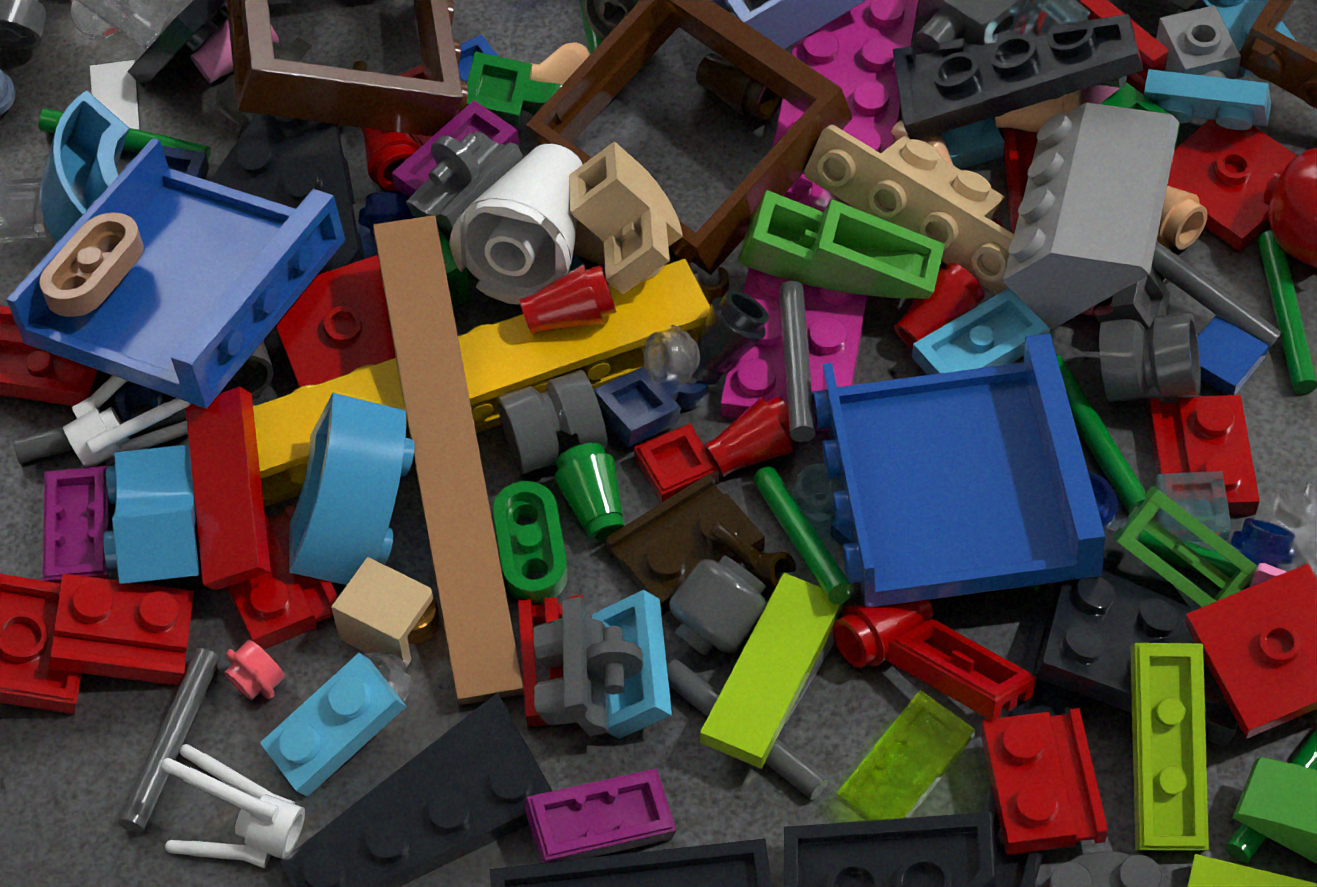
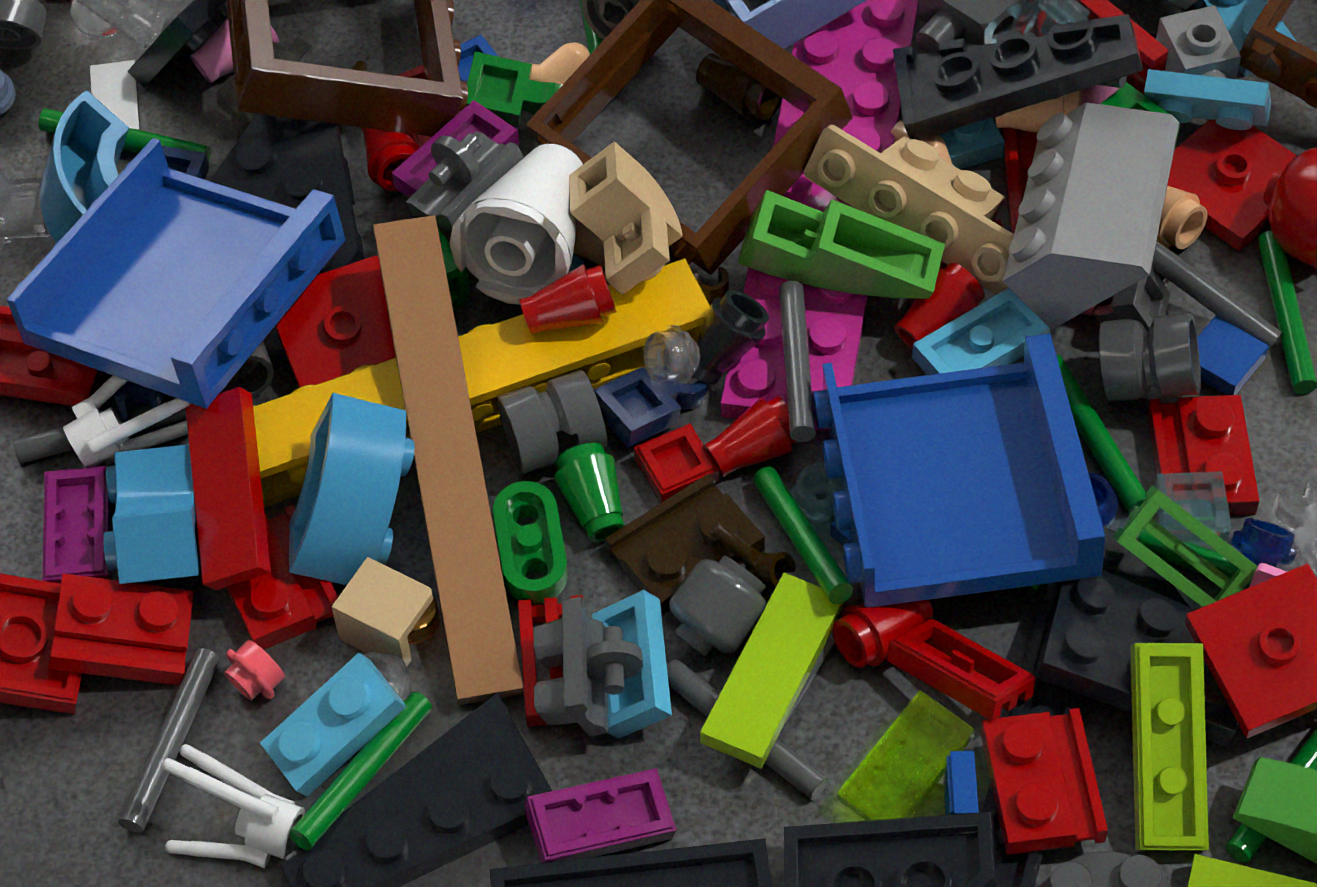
(91, 264): medium nougat plate -> none
(359, 772): none -> green bar
(384, 208): clear blue plate -> none
(960, 783): none -> blue tile

